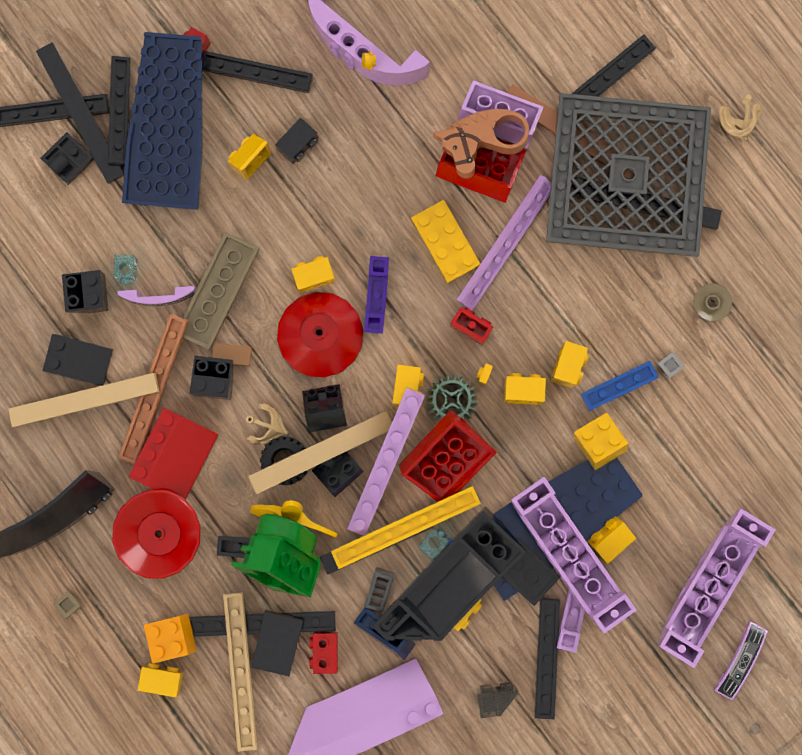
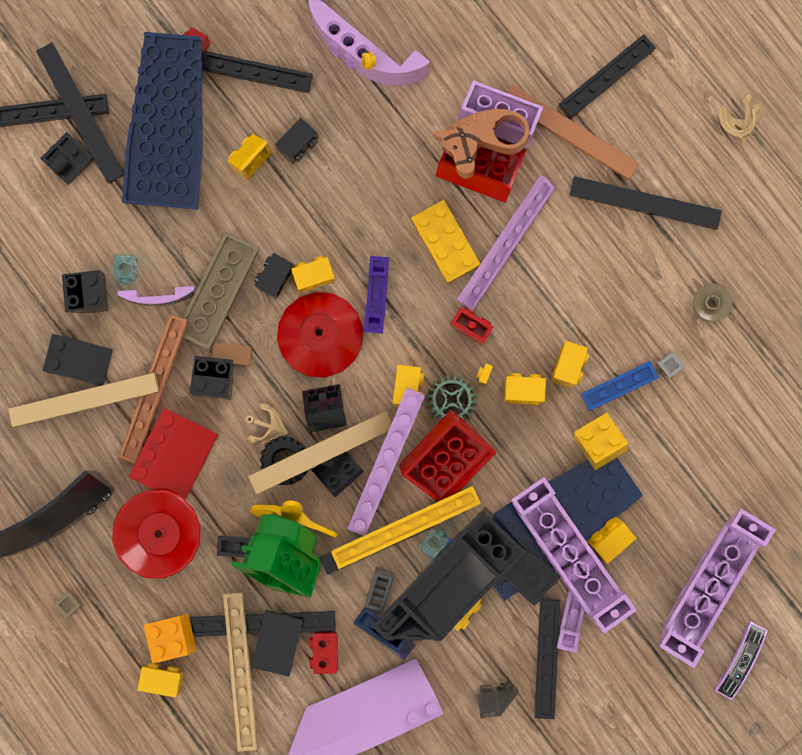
(118, 110): black tile -> none
(274, 275): none -> black brick
(634, 110): dark grey plate -> none

